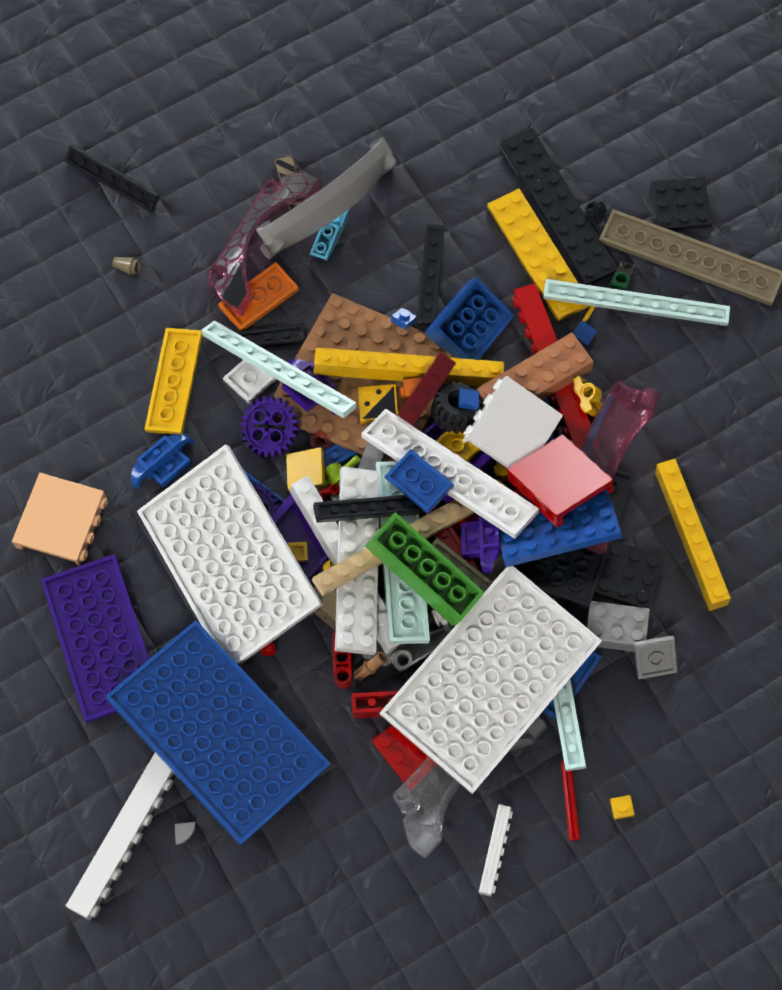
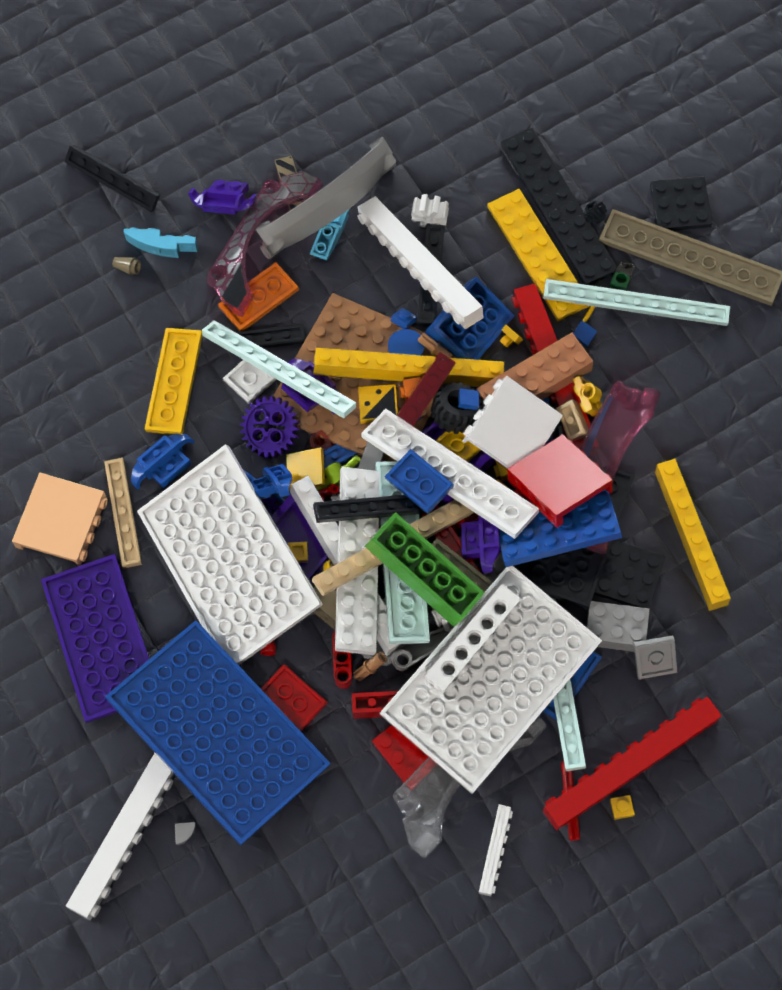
(123, 513): none -> tan tile
(154, 243): none -> medium azure slope
(223, 197): none -> dark purple plate
(274, 480): none -> blue plate
(294, 697): none -> red tile
(405, 342): none -> blue tile
(420, 263): none -> white brick
(429, 211): none -> white gear
(432, 345): none -> medium nougat axle
(502, 597): none -> white brick
(510, 337): none -> yellow tile
(573, 420): none -> tan slope
(631, 763): none -> red brick

